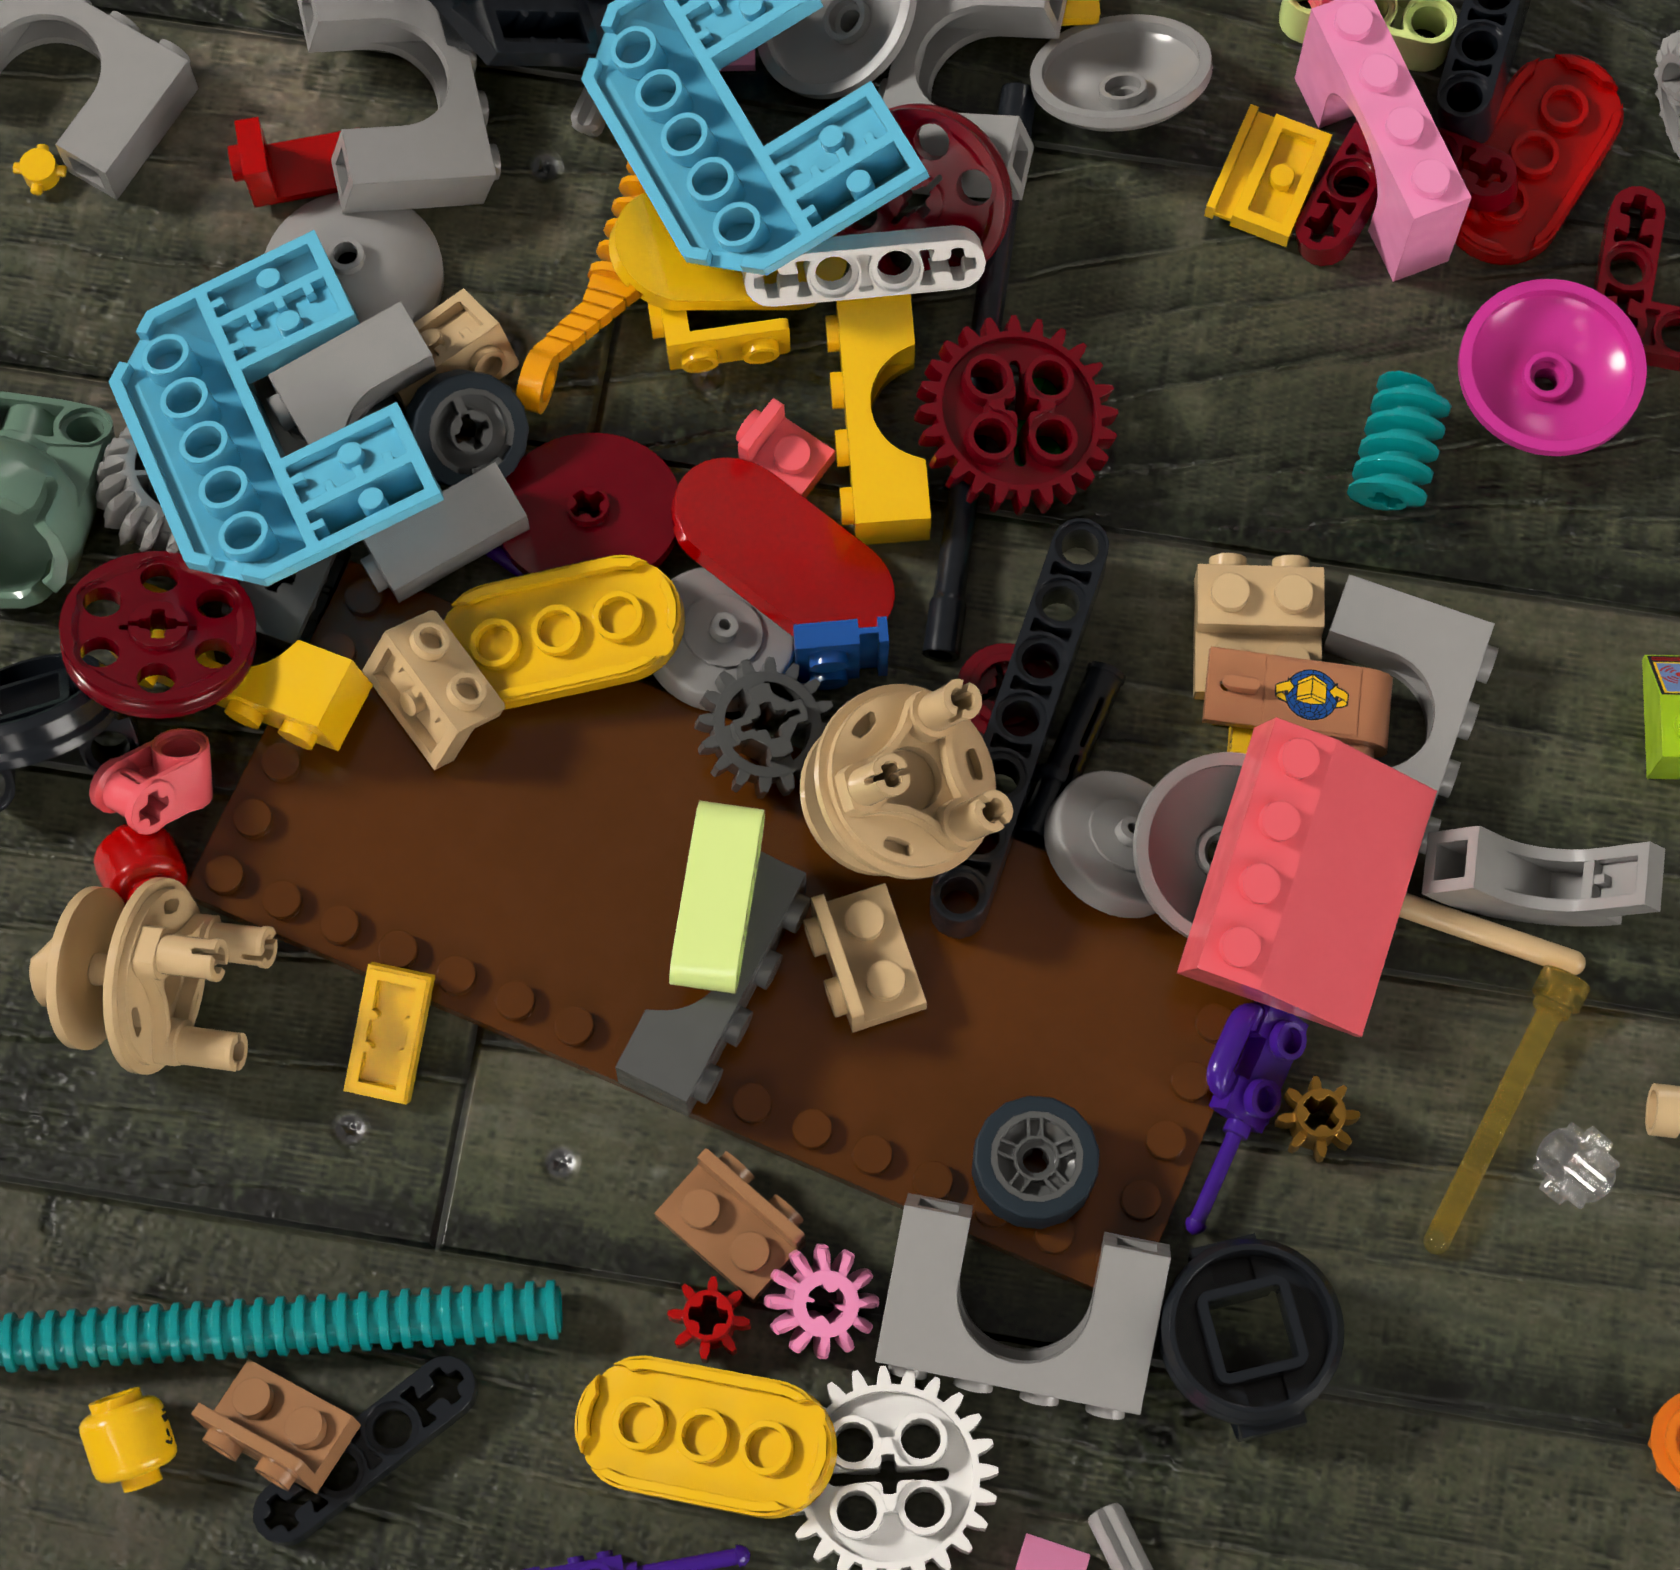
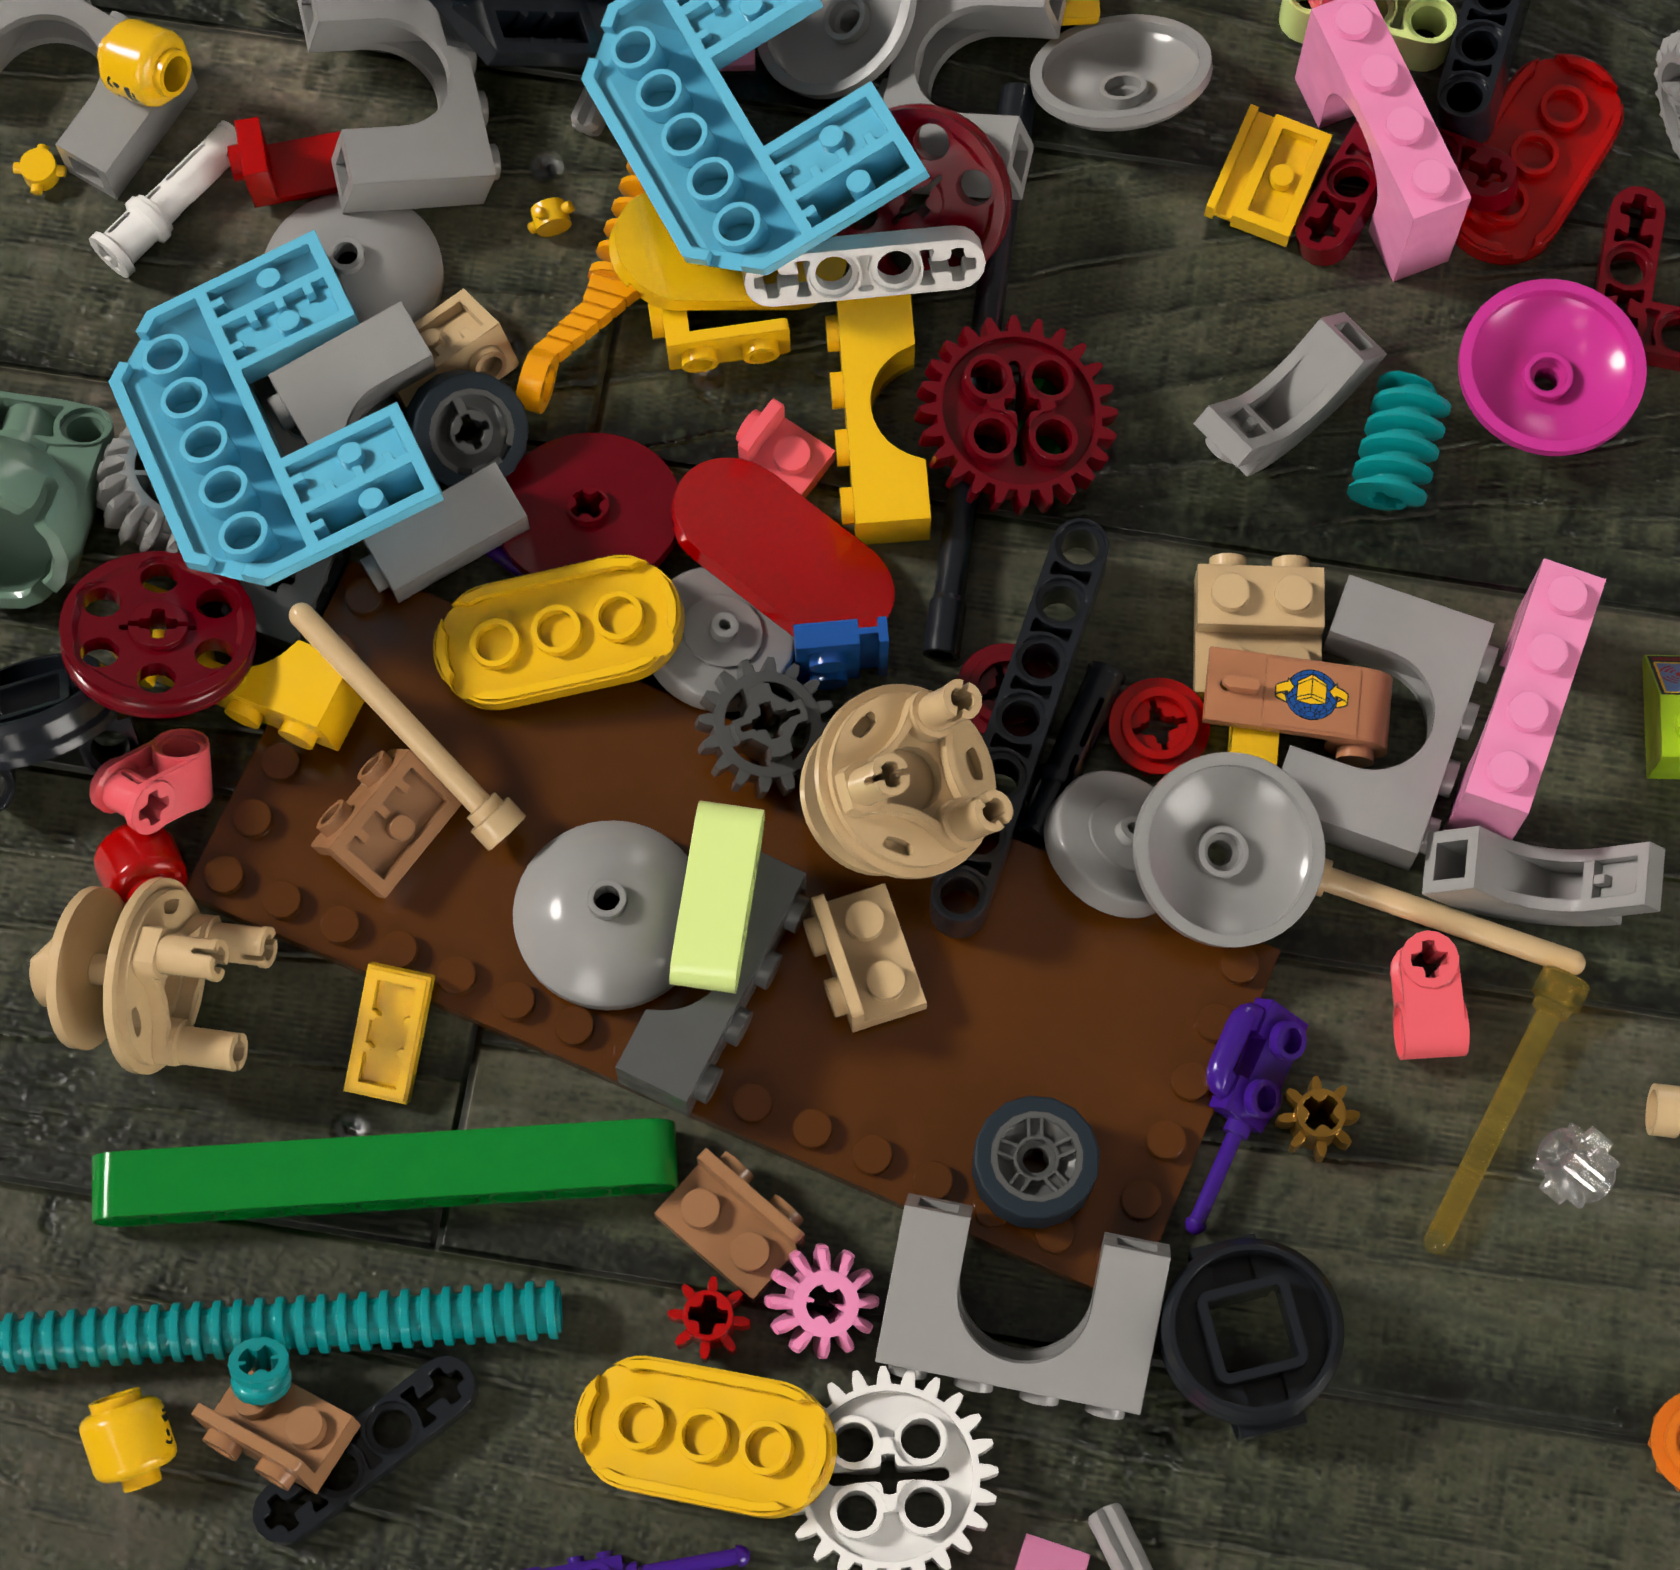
(144, 62): none -> yellow head
(151, 216): none -> white pin
(261, 1386): none -> teal bush
(384, 1172): none -> green beam
(386, 820): none -> medium nougat bracket
(431, 686): tan bracket -> none
(489, 814): none -> tan piece
(550, 217): none -> yellow piece
(592, 953): none -> light grey dish
(1175, 705): none -> red gear
(1293, 398): none -> light grey arch
(1308, 877): coral slope -> none
(1430, 1011): none -> coral piece
(1529, 701): none -> bright pink arch

